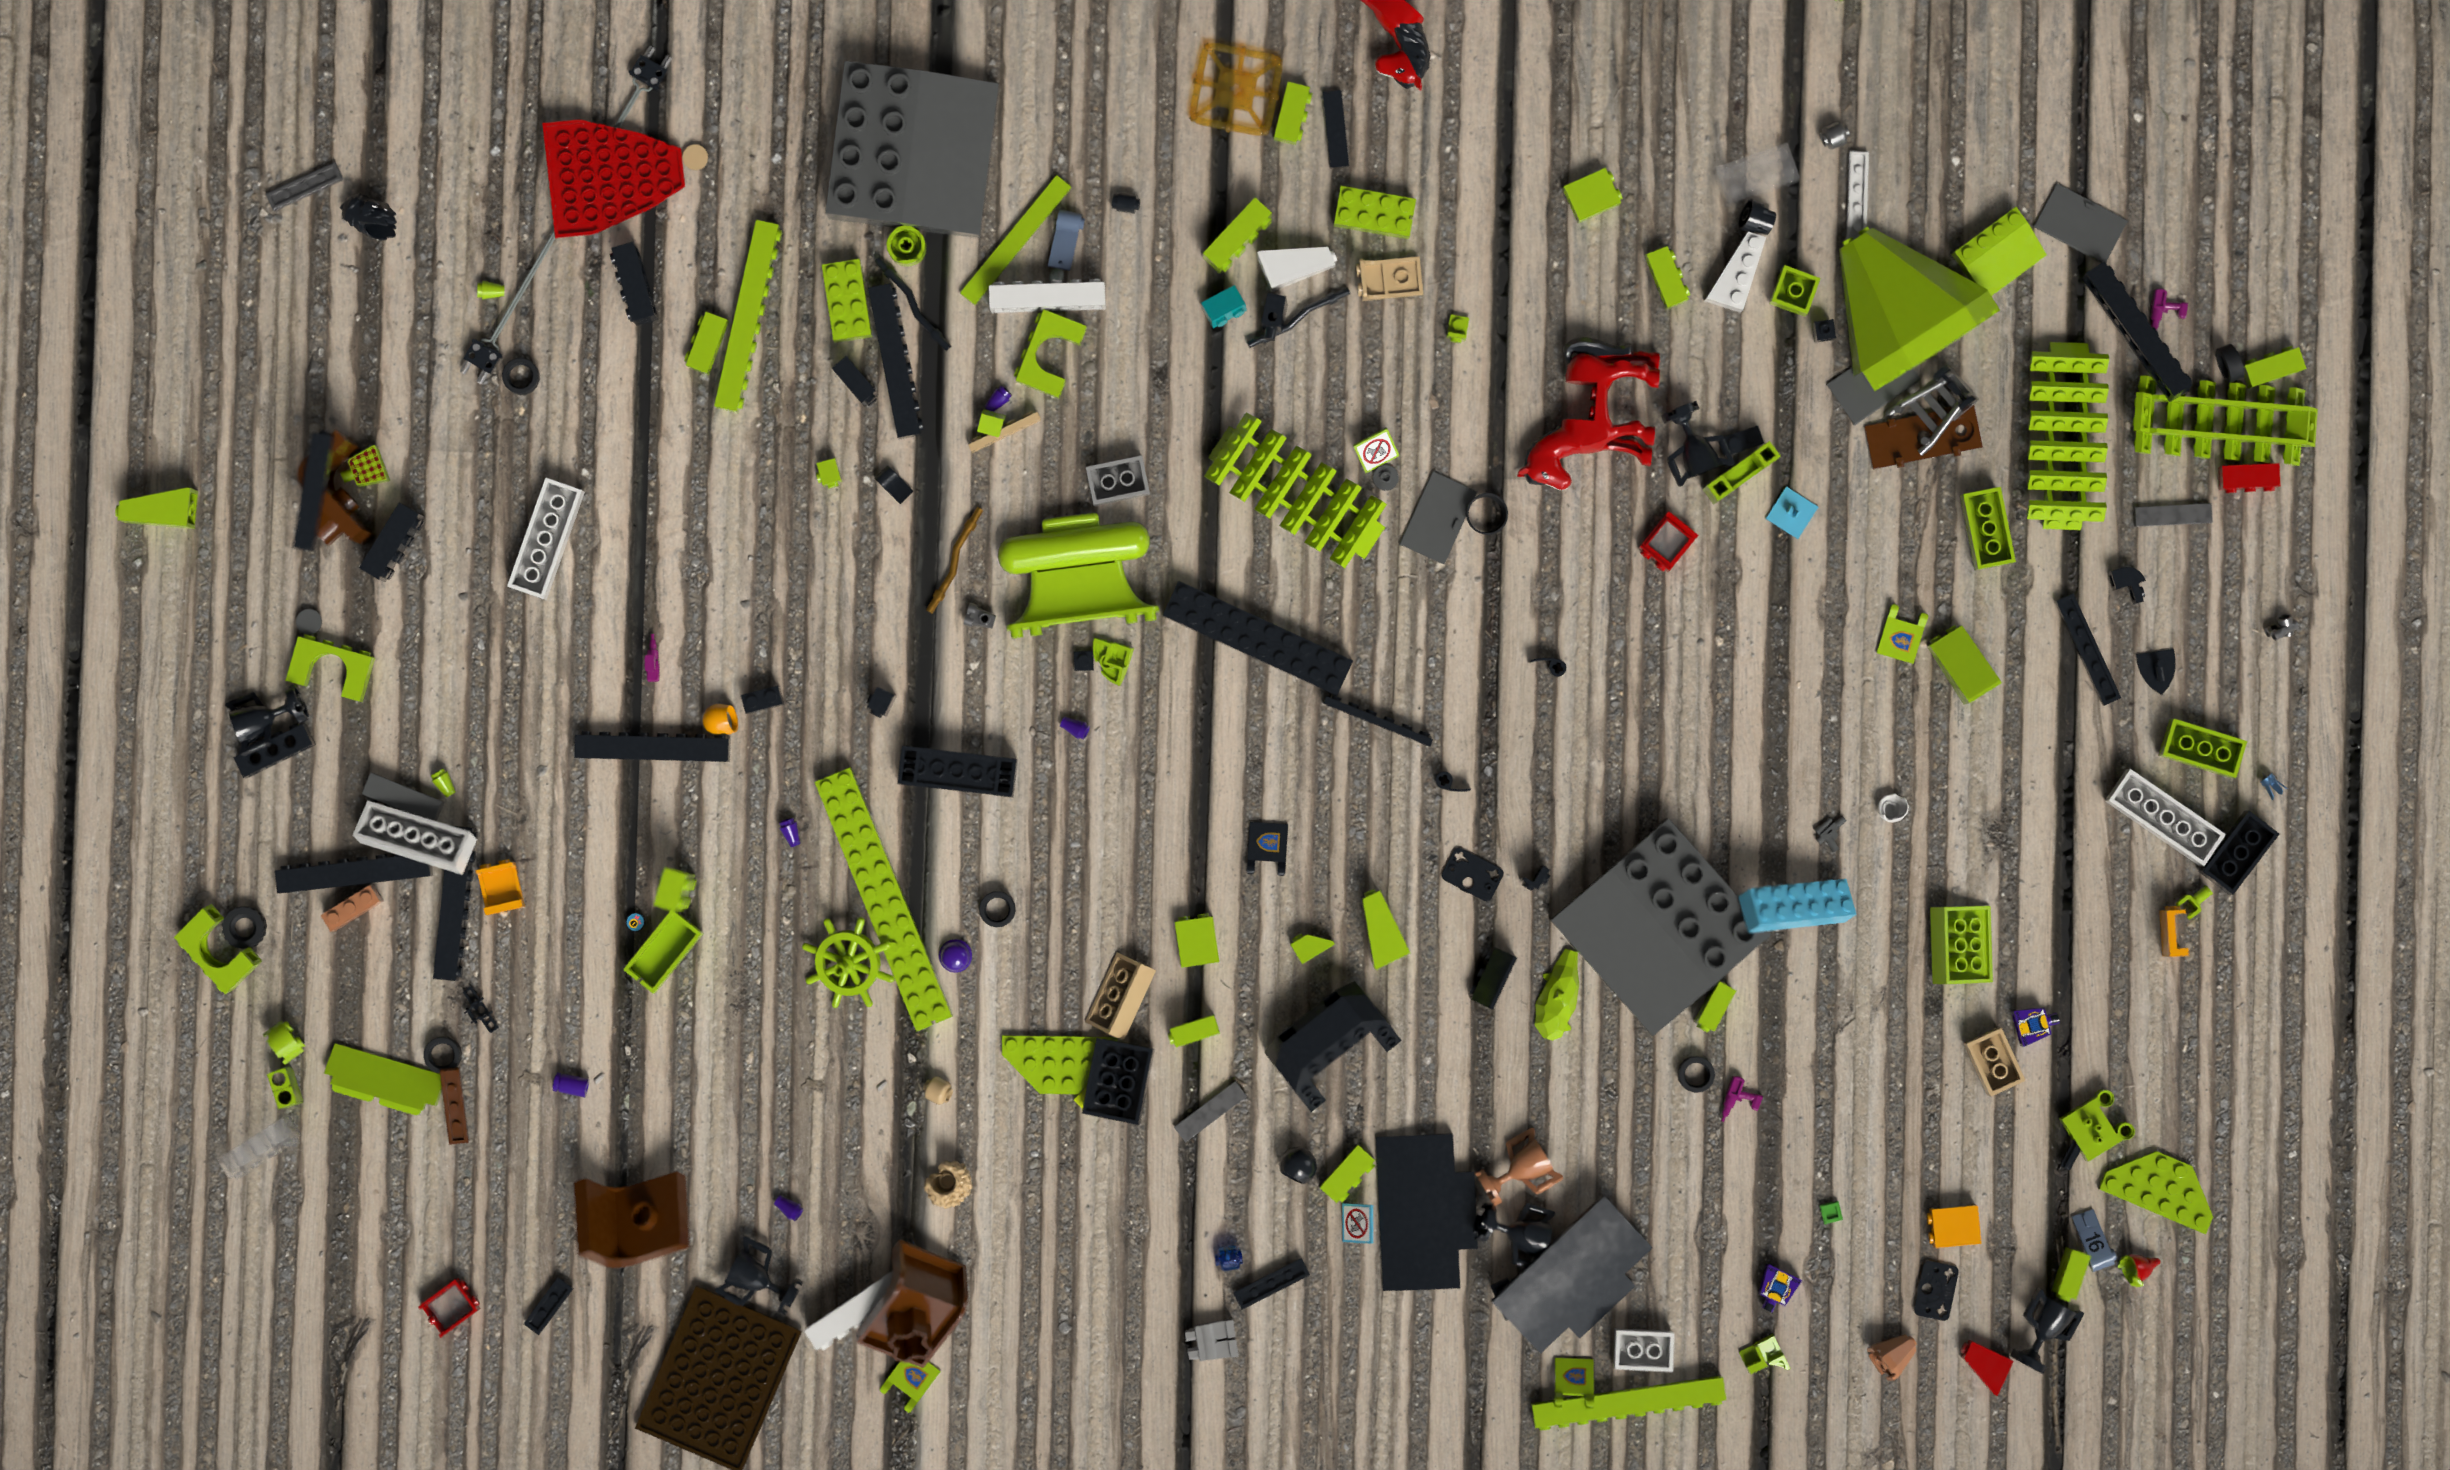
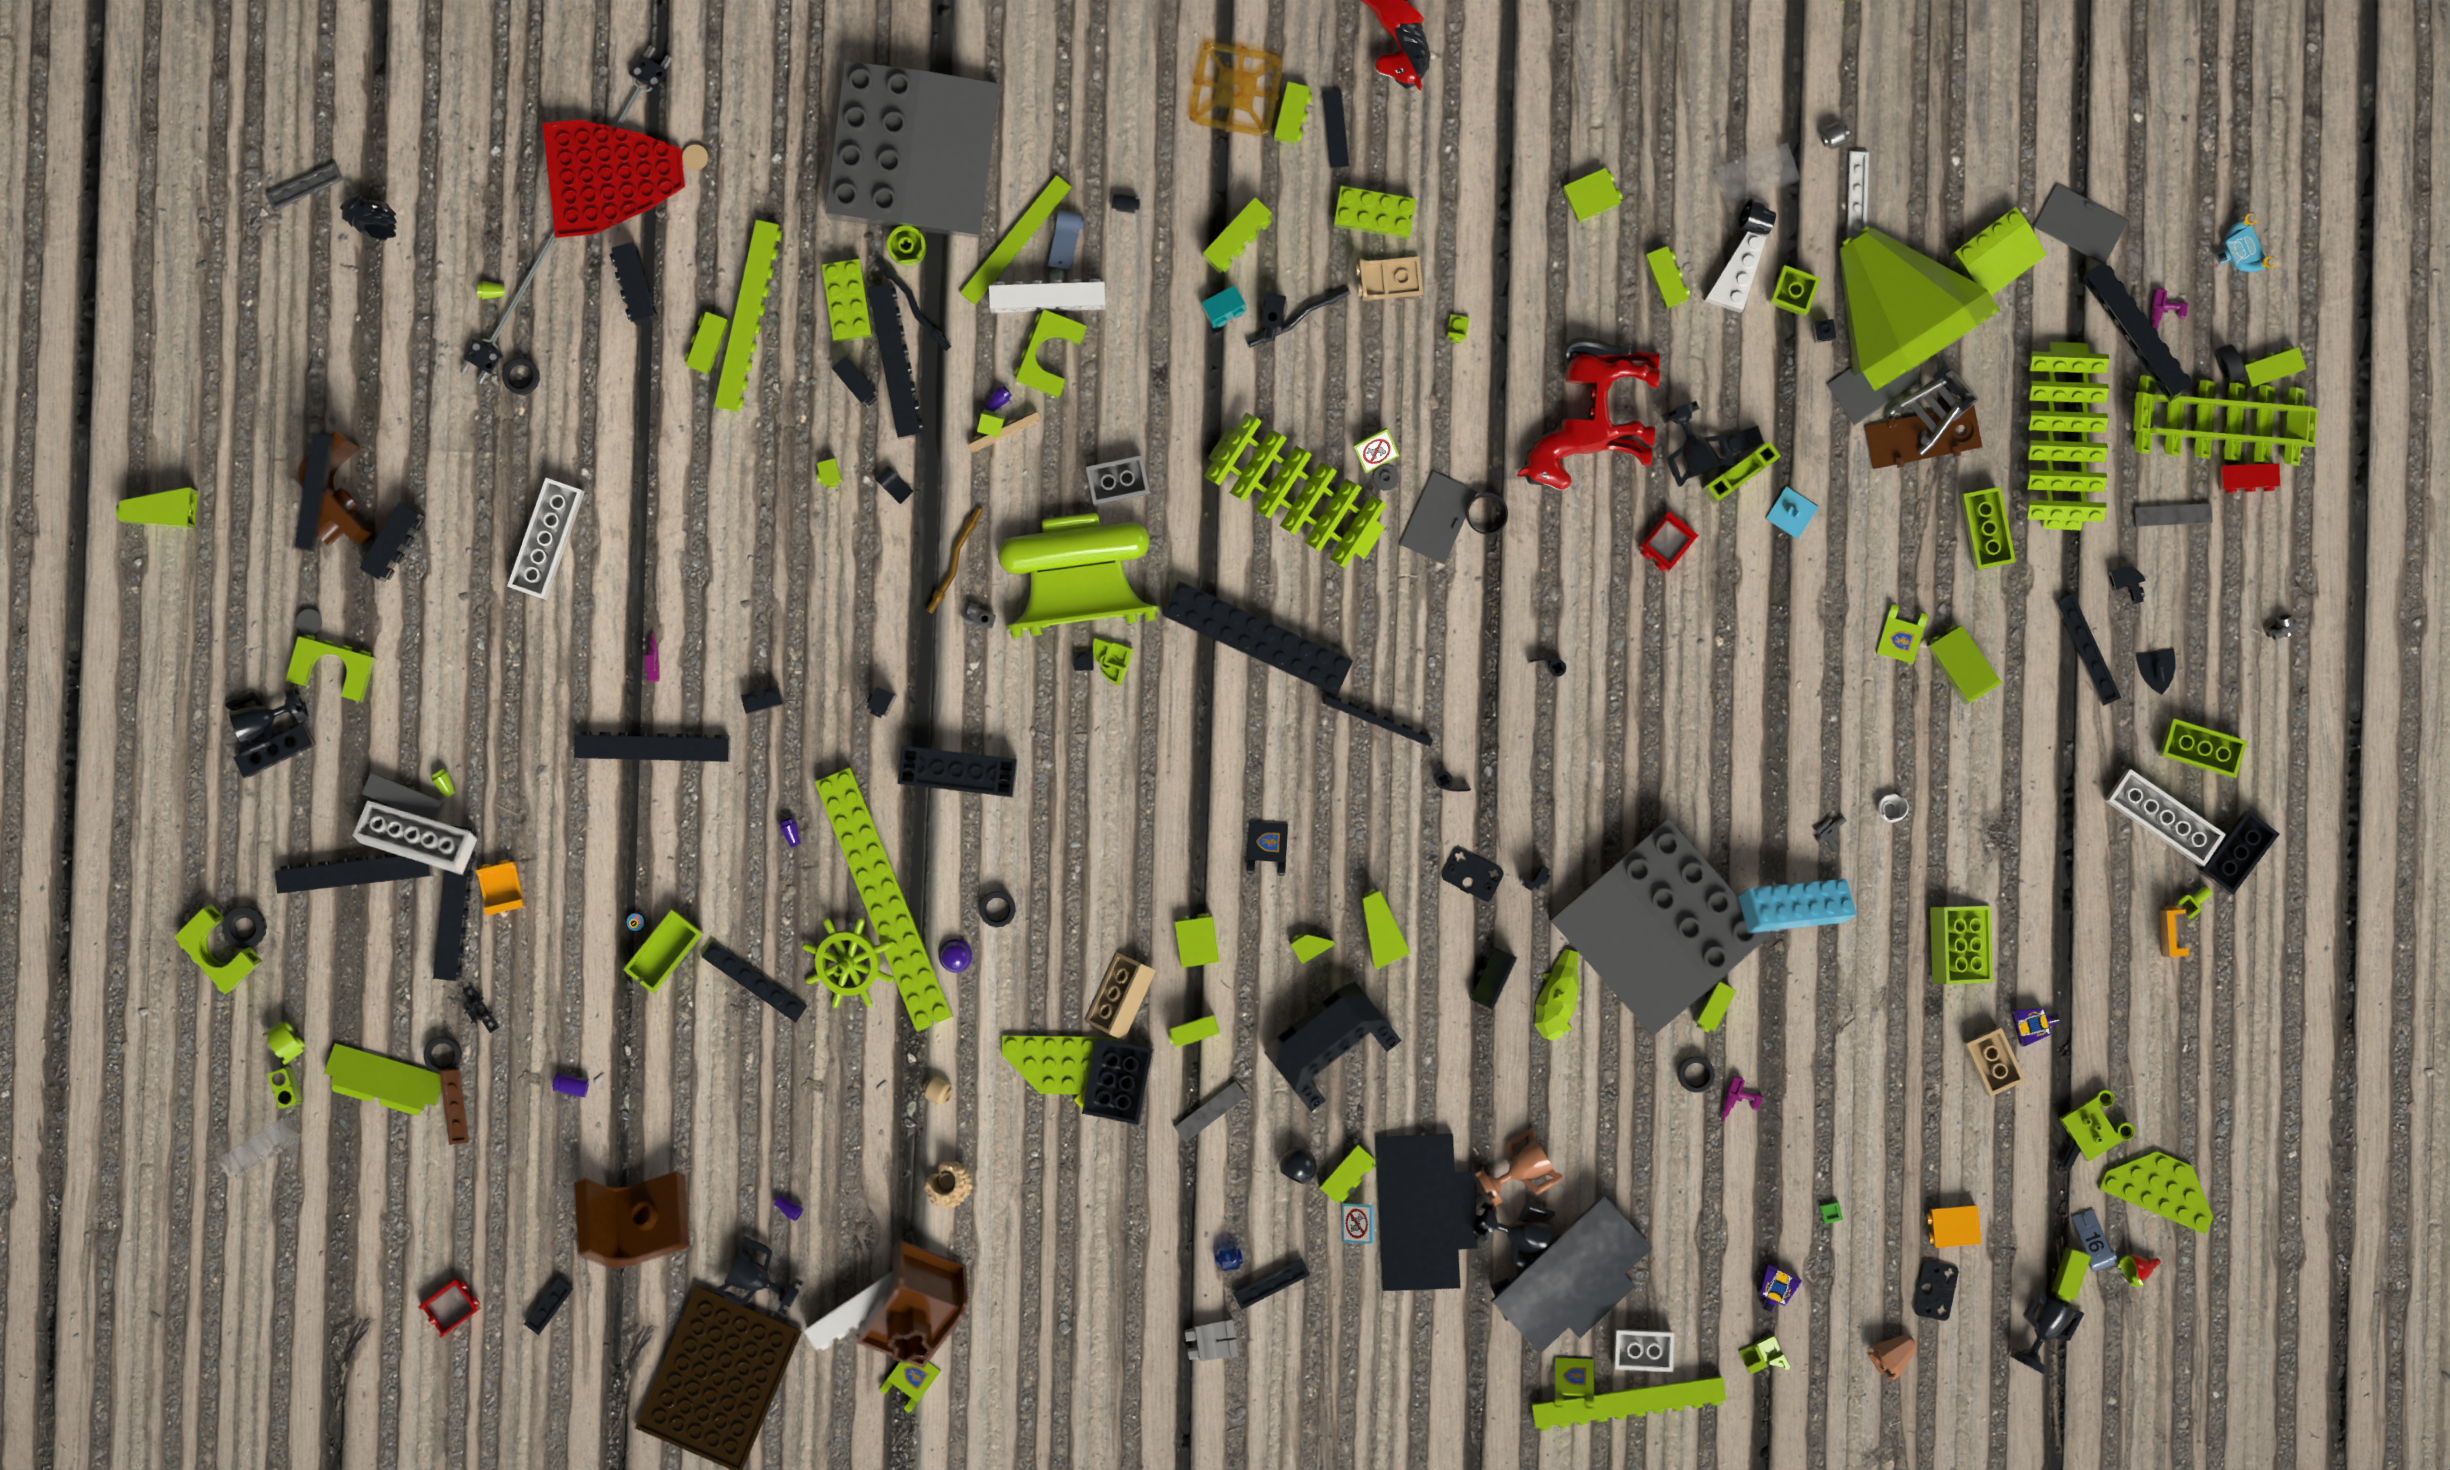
(352, 908): nougat brick -> none
(366, 468): lime torso -> none
(675, 890): lime brick -> none
(716, 719): light orange helmet -> none
(754, 981): none -> black plate
(1075, 727): dark purple cone -> none
(1293, 265): white slope -> none
(1987, 1365): red slope -> none
(2243, 248): none -> medium azure torso
(2271, 780): flat silver piece -> none

